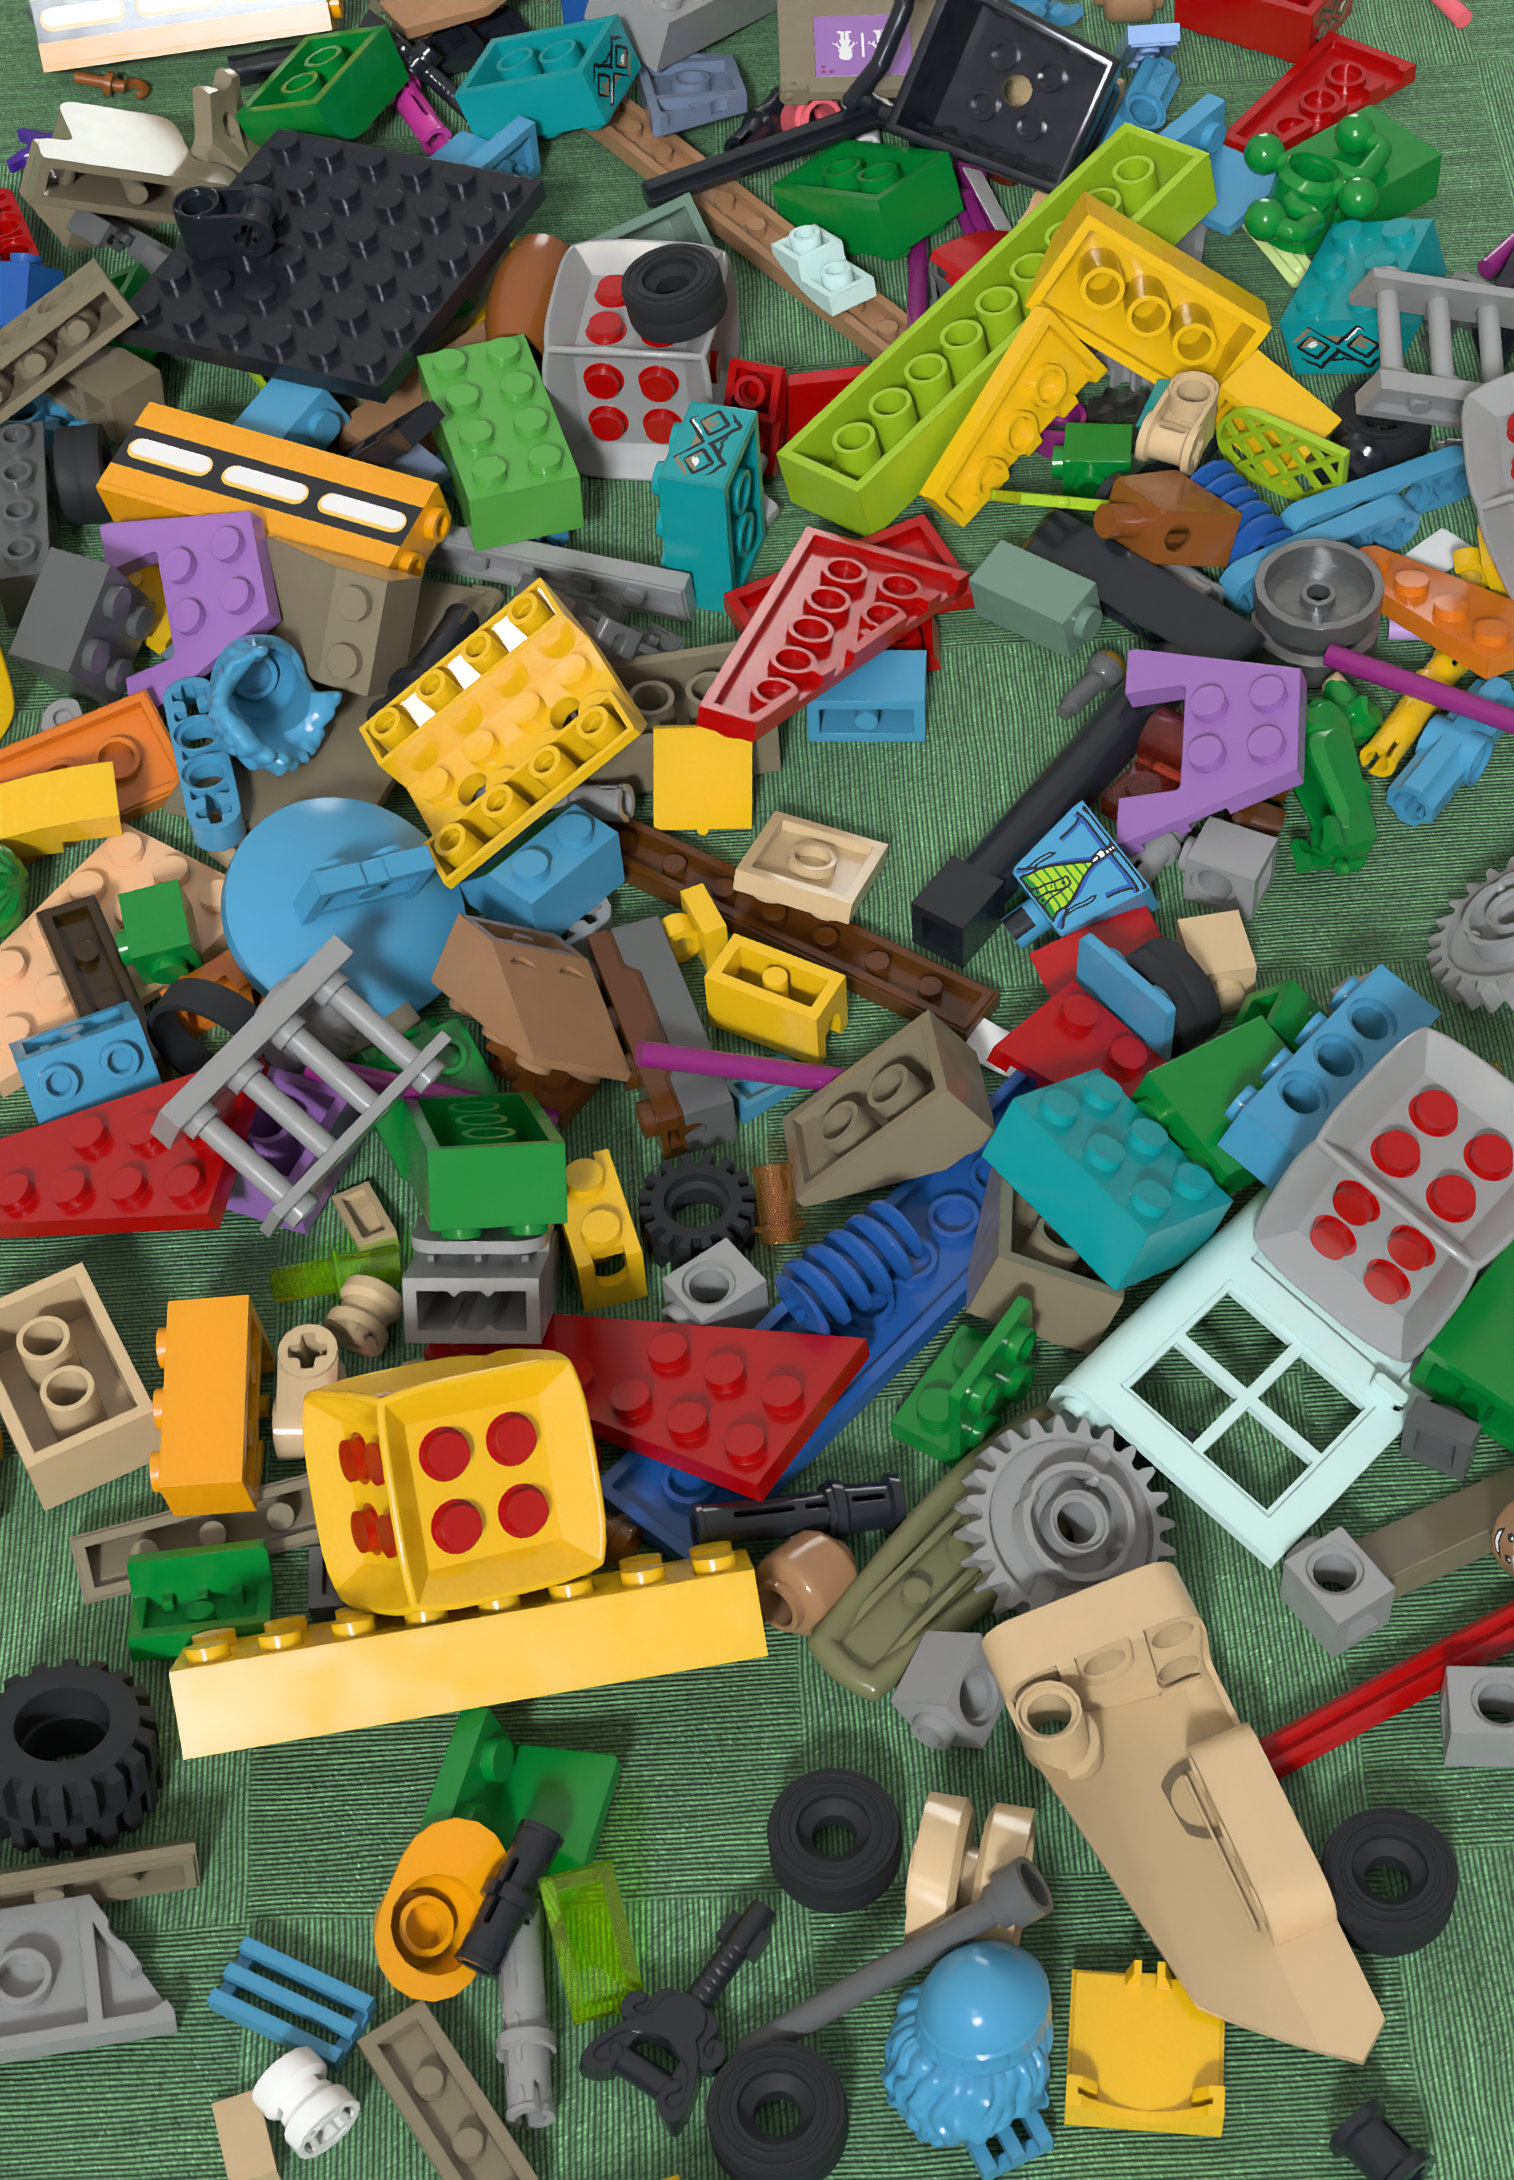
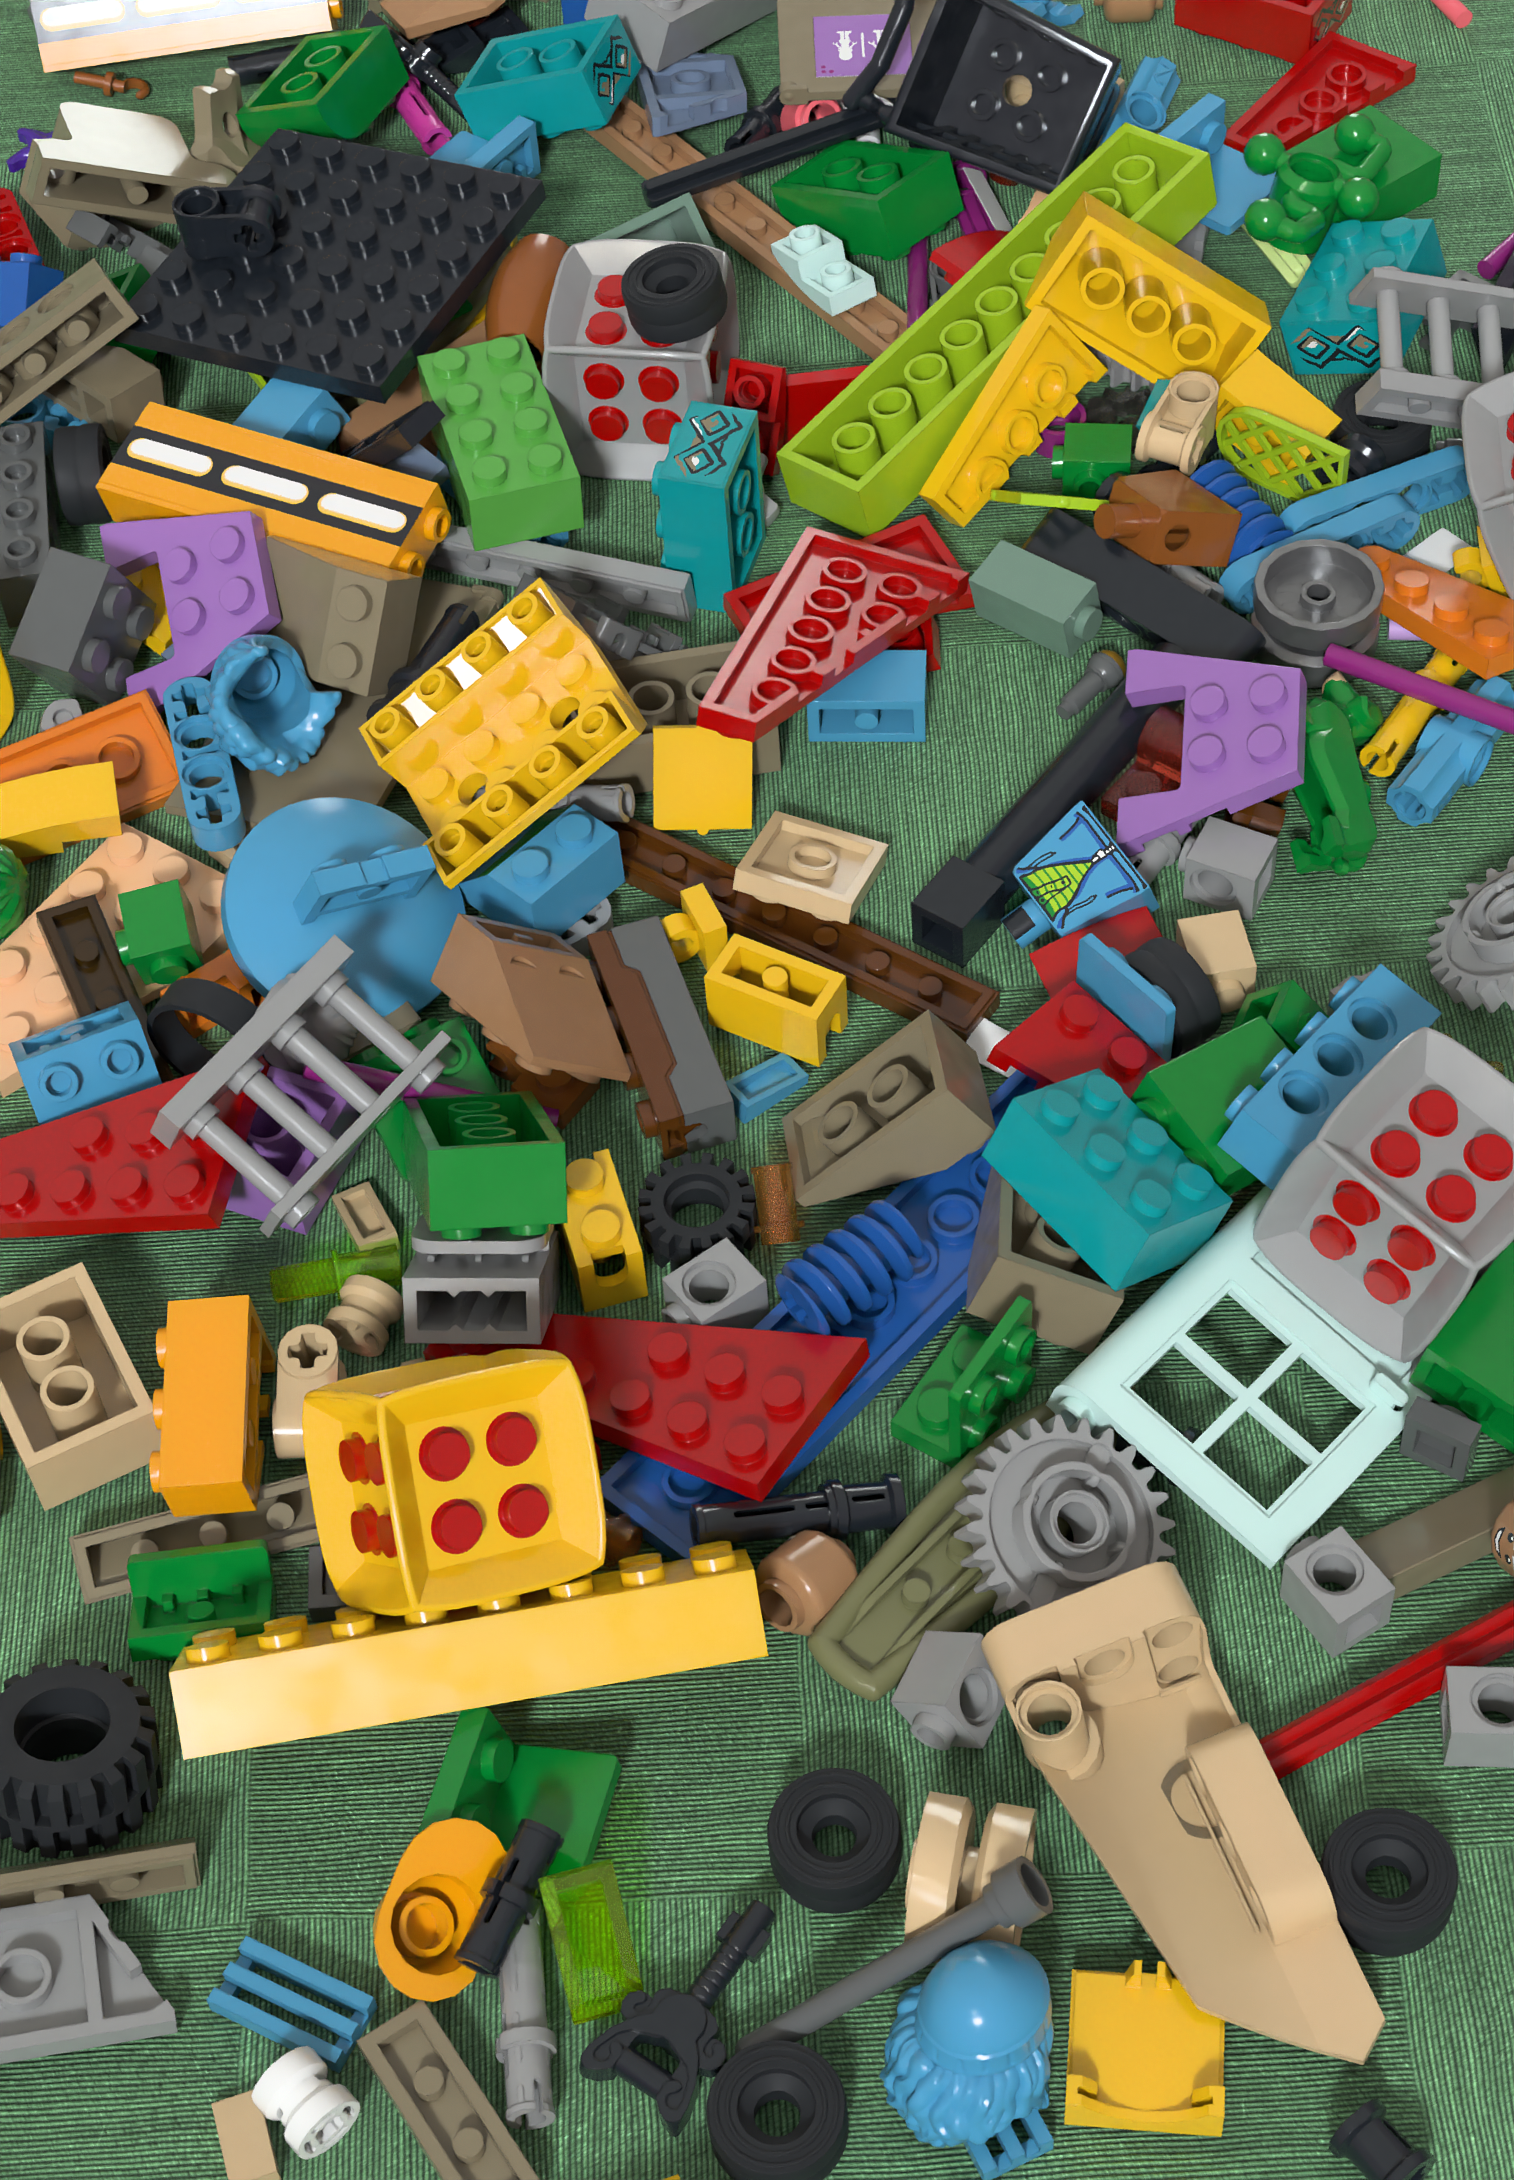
(734, 1065): magenta bar -> none
(1148, 41): light blue tile -> none

